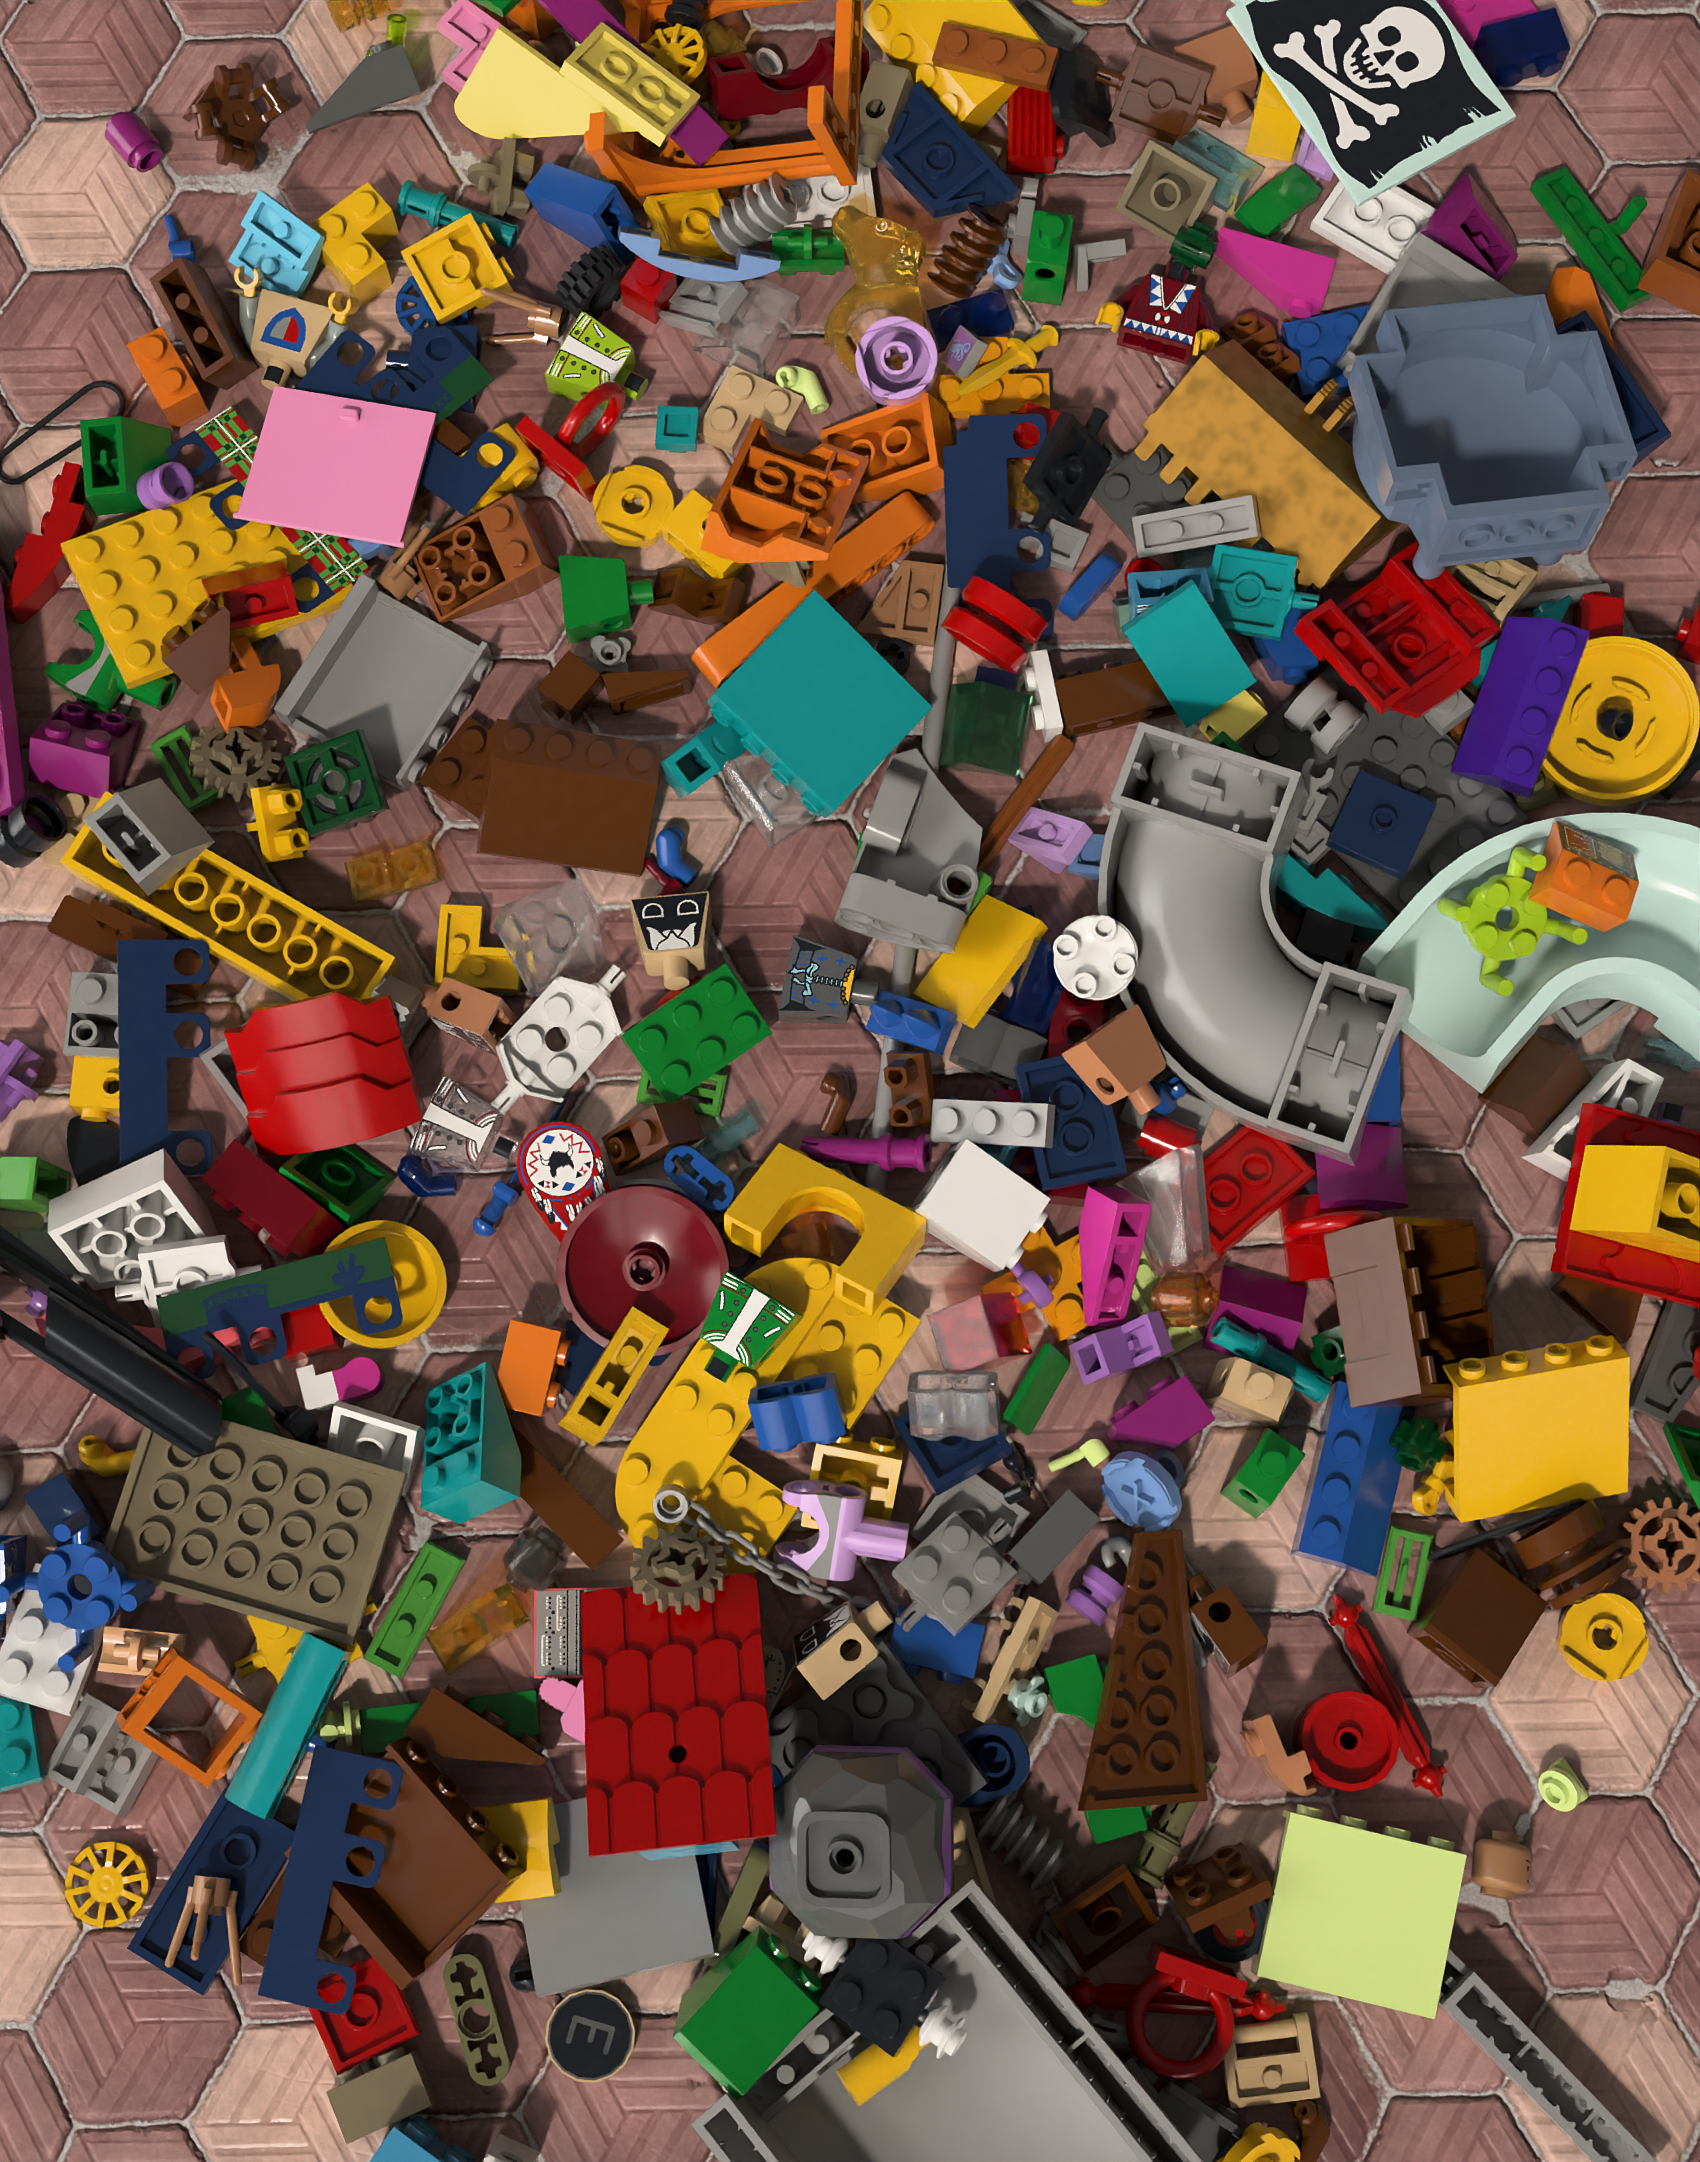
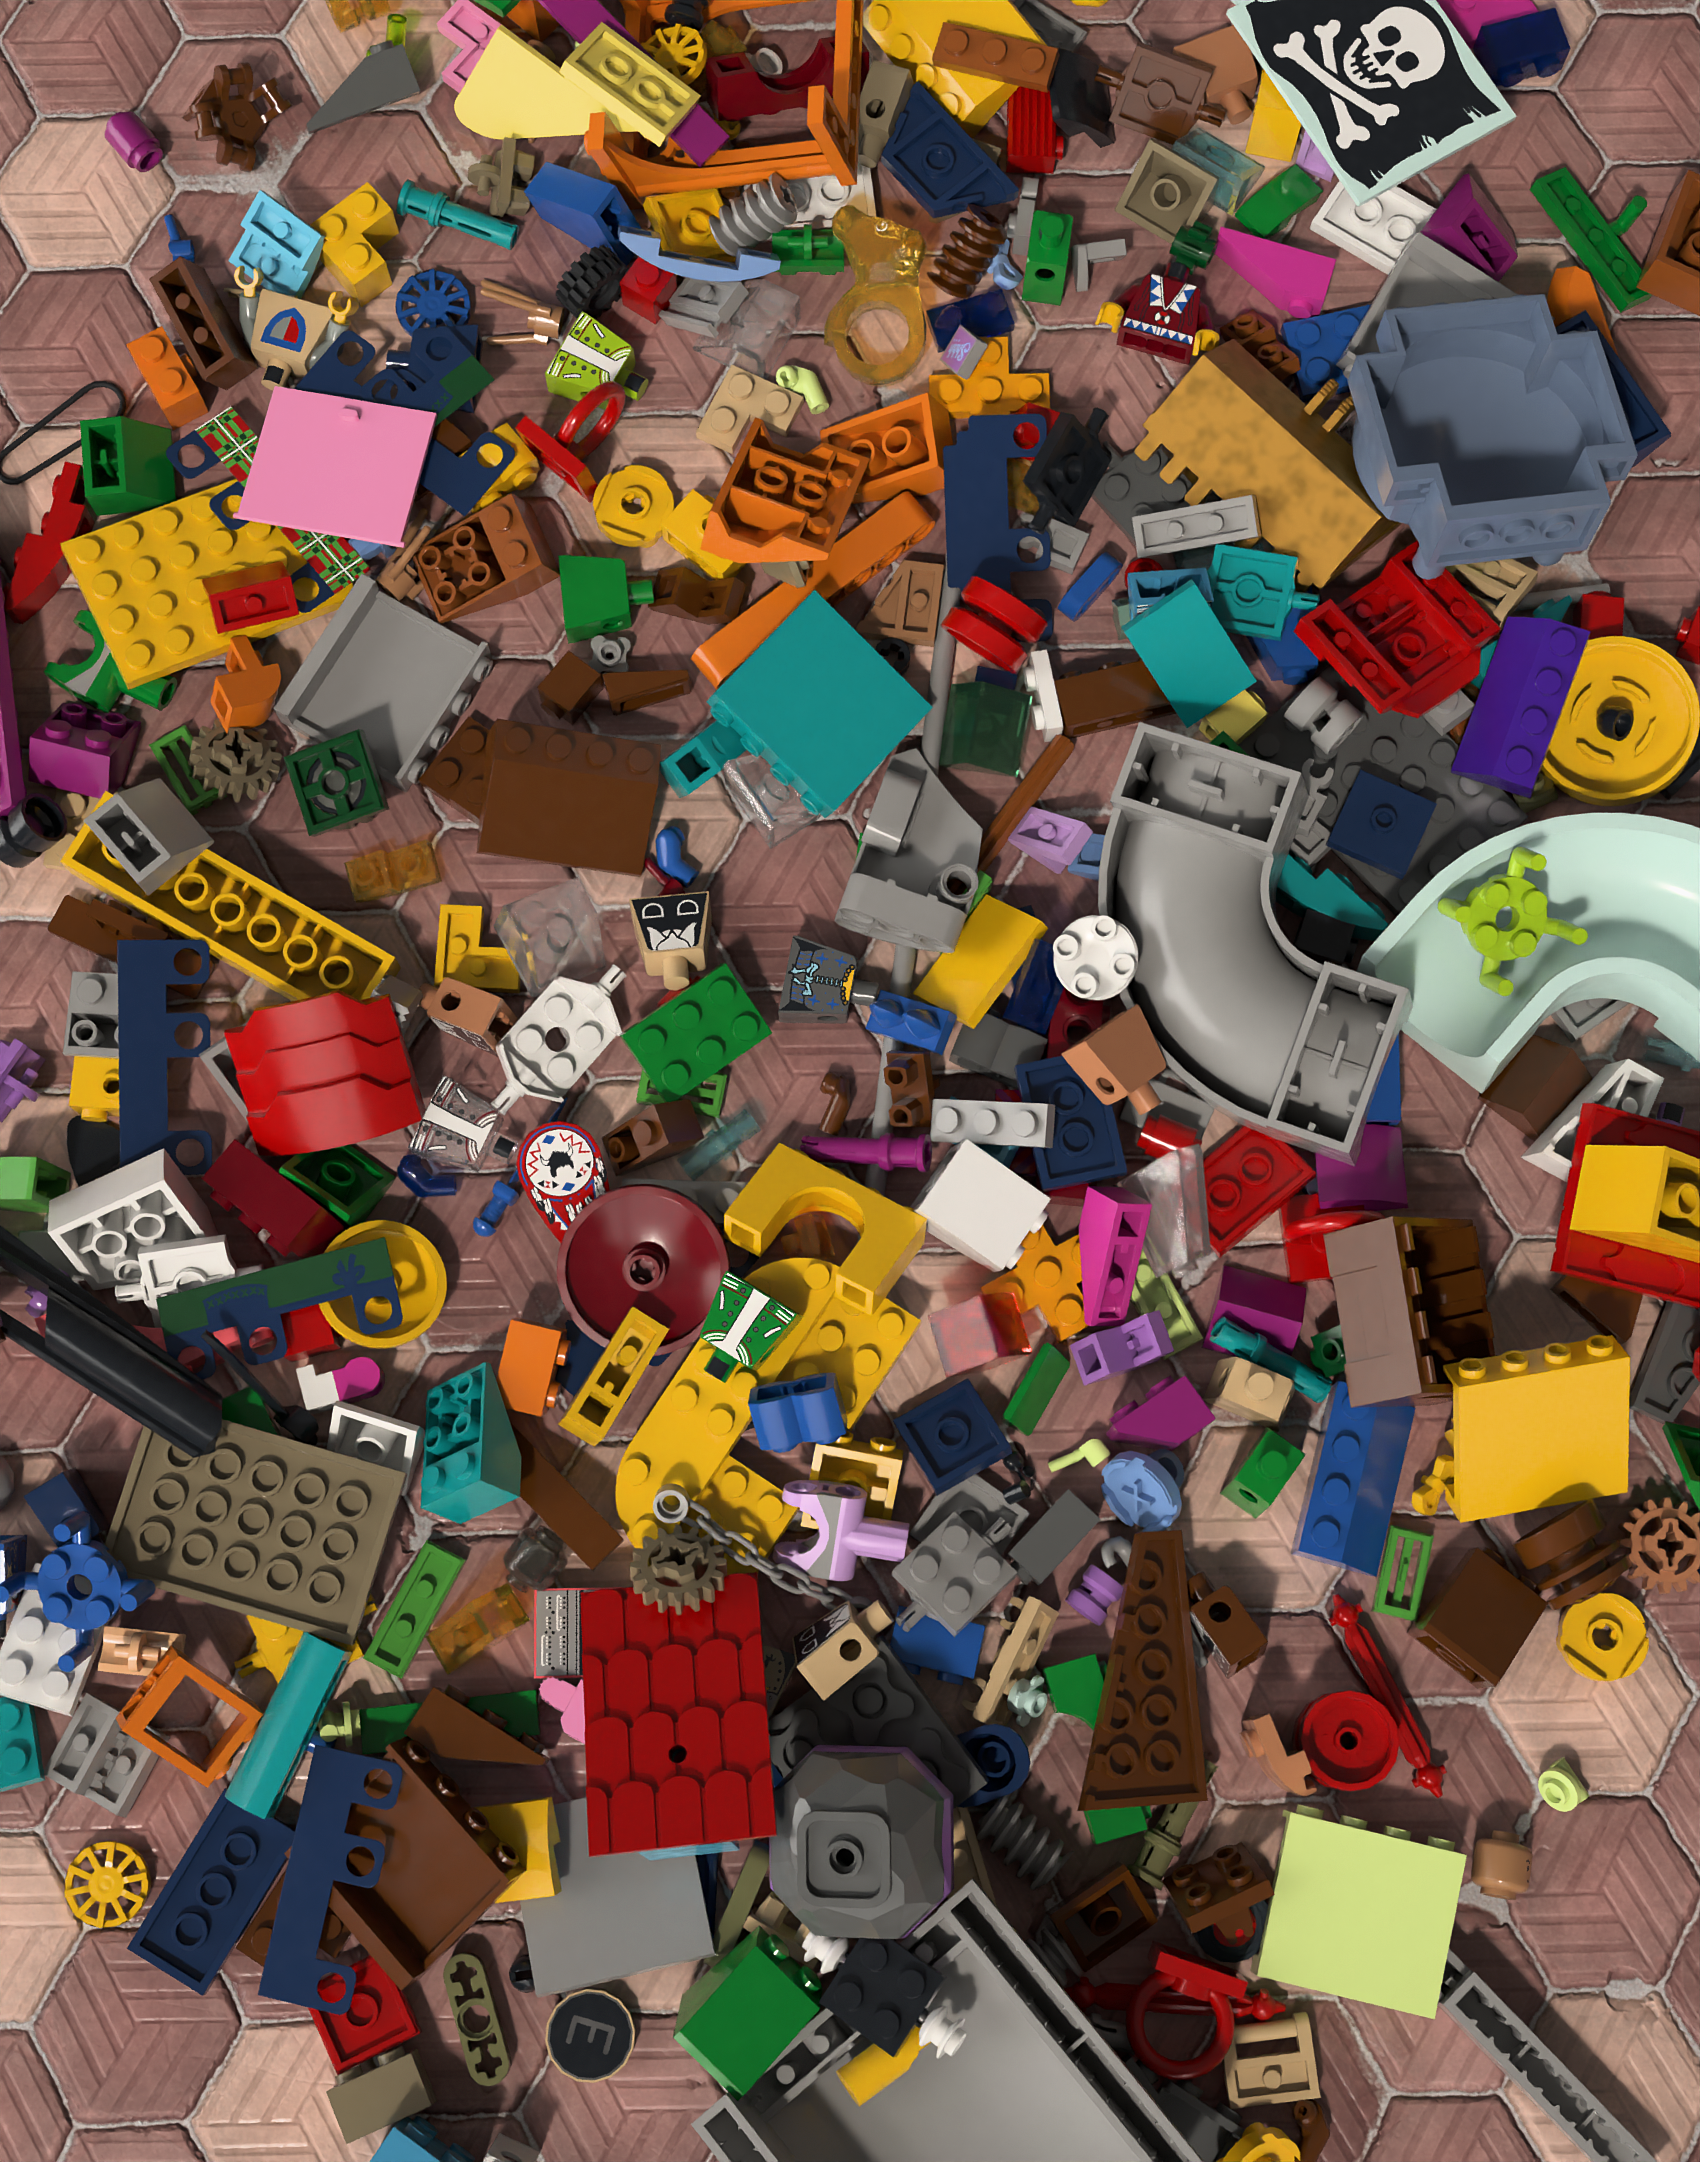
(102, 1458): yellow arm -> none
(165, 486): medium lavender wheel -> none
(201, 647): reddish brown slope -> none
(206, 1899): medium nougat plant -> none
(277, 822): yellow hips -> none
(455, 267): yellow plate -> none
(677, 428): teal tile -> none
(706, 1171): blue beam -> none
(911, 342): lavender brick -> none
(954, 1404): clear brick -> none
(1018, 354): yellow sword -> none
(1034, 1288): medium lavender piece -> none
(1168, 1094): blue arm -> none
(1185, 1299): clear orange head -> none
(1418, 1444): dark green gear -> none
(1504, 1530): black piece -> none
(1585, 879): orange slope -> none

